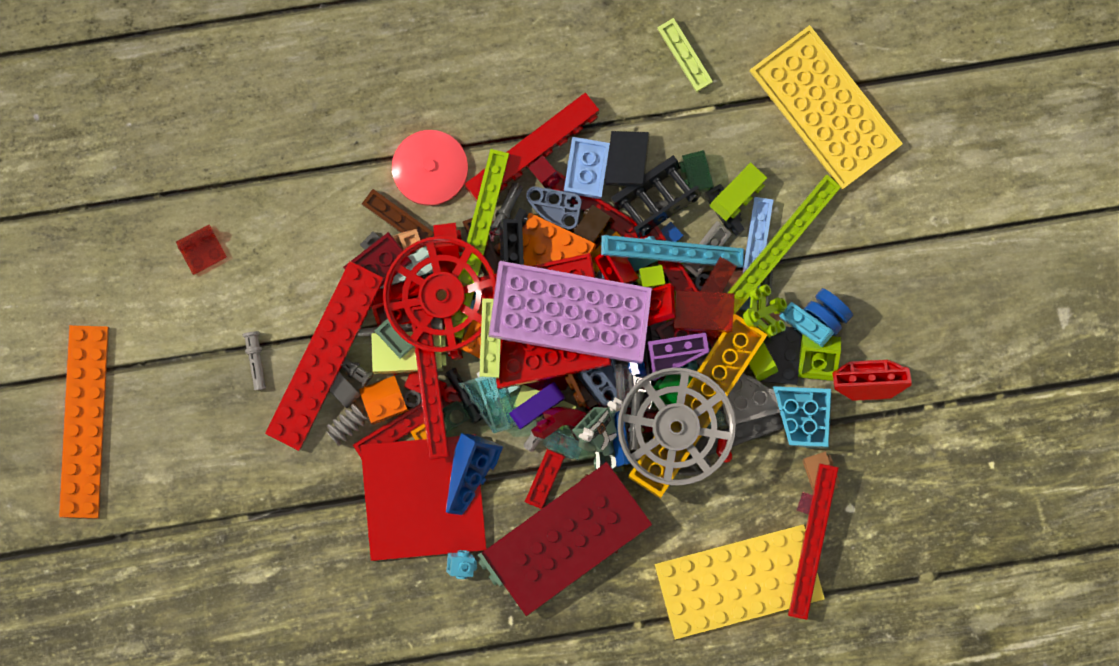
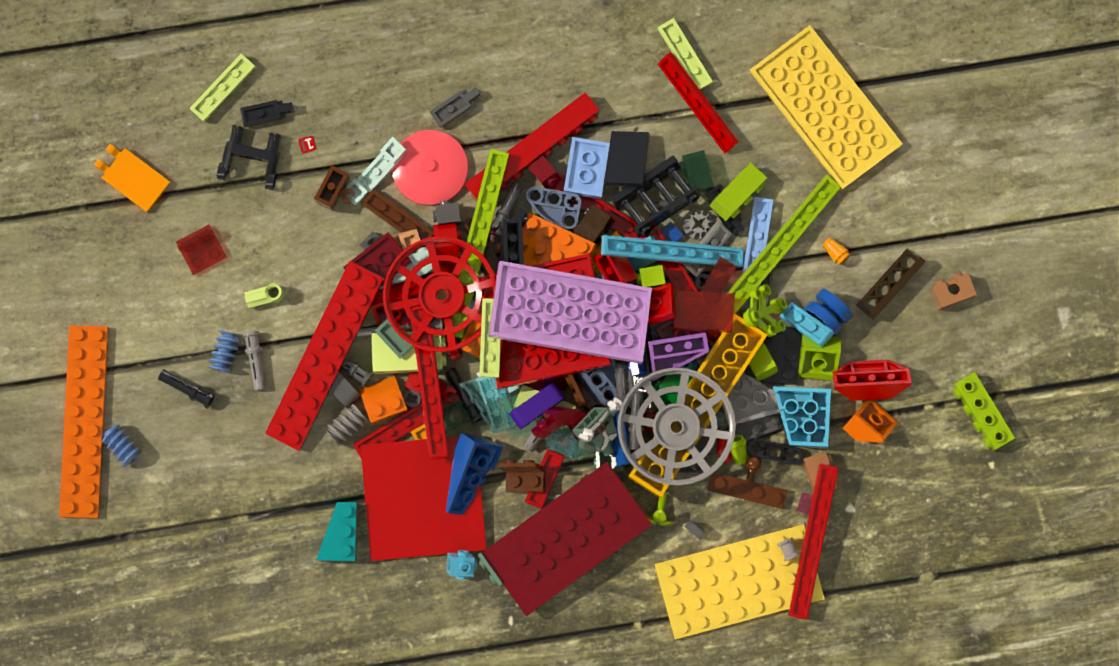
(120, 445): none -> medium blue piece
(133, 178): none -> light orange tile
(194, 392): none -> black pin
(222, 87): none -> yellowish green plate
(224, 351): none -> medium blue piece
(234, 148): none -> black connector
(262, 296): none -> yellowish green piece
(265, 112): none -> black hinge
(307, 144): none -> red sticker
(333, 188): none -> reddish brown brick
(341, 535): none -> teal wedge
(376, 171): none -> light aqua slope
(447, 213): none -> dark grey brick
(454, 106): none -> dark grey hinge
(524, 477): none -> reddish brown bracket
(659, 515): none -> lime plant
(688, 223): none -> light grey gear
(694, 529): none -> flat silver tile
(698, 103): none -> red tile
(739, 450): none -> lime cone
(747, 488): none -> reddish brown plate
(788, 549): none -> light grey bush
(790, 449): none -> black beam
(836, 251): none -> light orange cone
(870, 423): none -> orange slope
(895, 289): none -> dark brown fence
(944, 298): none -> medium nougat brick
(983, 412): none -> lime brick

